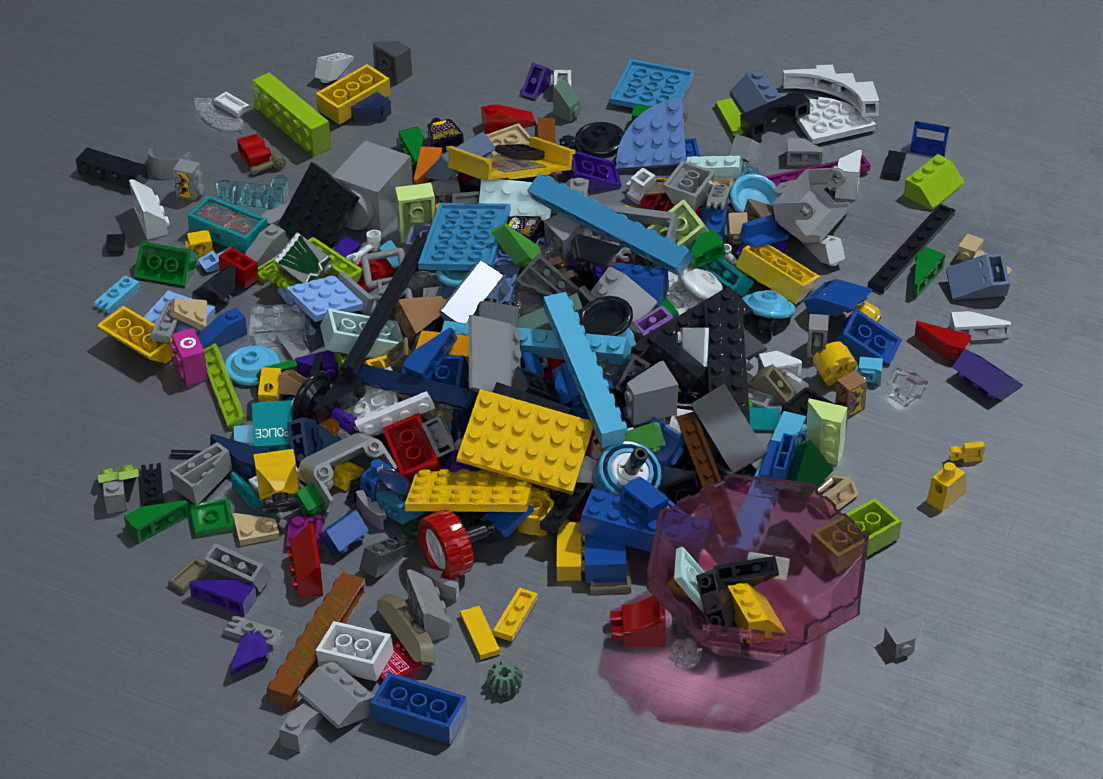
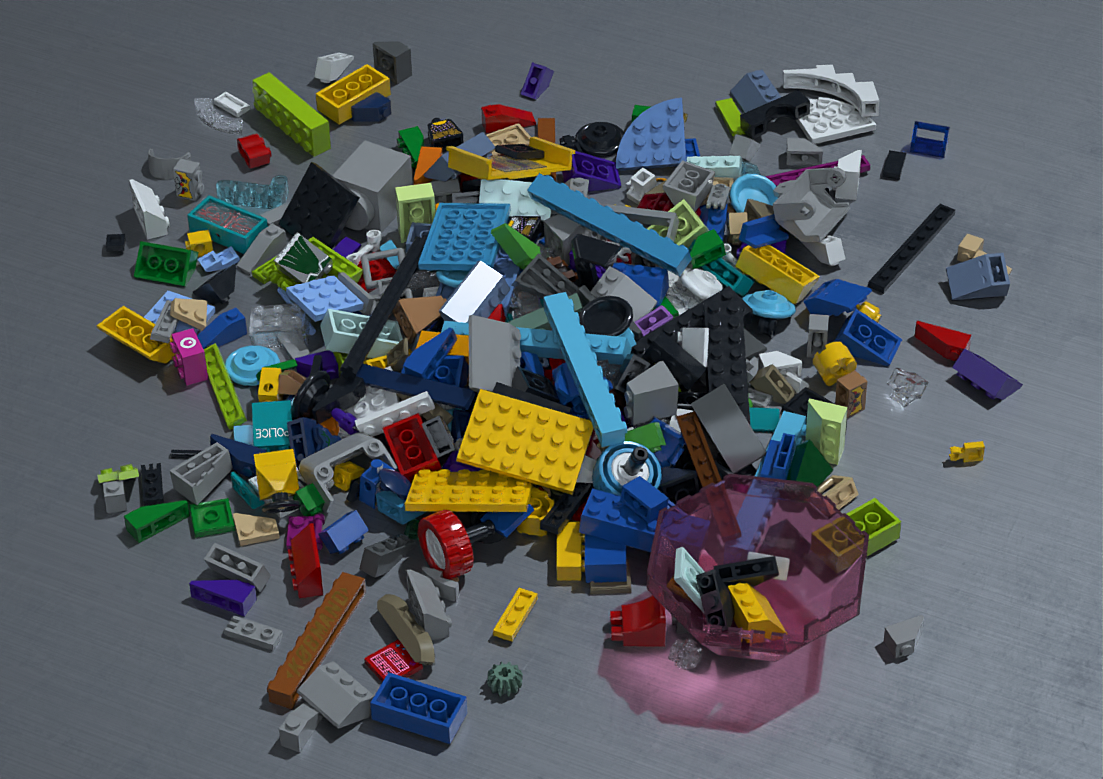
(110, 168): black brick -> none
(117, 294): medium azure hinge -> none
(193, 571): dark tan tile -> none
(245, 267): red brick -> none
(250, 652): dark purple slope -> none
(277, 161): olive piece -> none
(356, 650): white brick -> none
(370, 509): light grey slope -> none
(479, 632): yellow tile -> none
(503, 312): black slope -> none
(561, 74): white brick -> none
(565, 101): sand green slope -> none
(650, 84): dark azure plate -> none
(870, 369): medium azure window -> none
(928, 266): green slope -> none
(933, 182): lime slope -> none
(946, 487): yellow torso -> none
(980, 325): white slope -> none

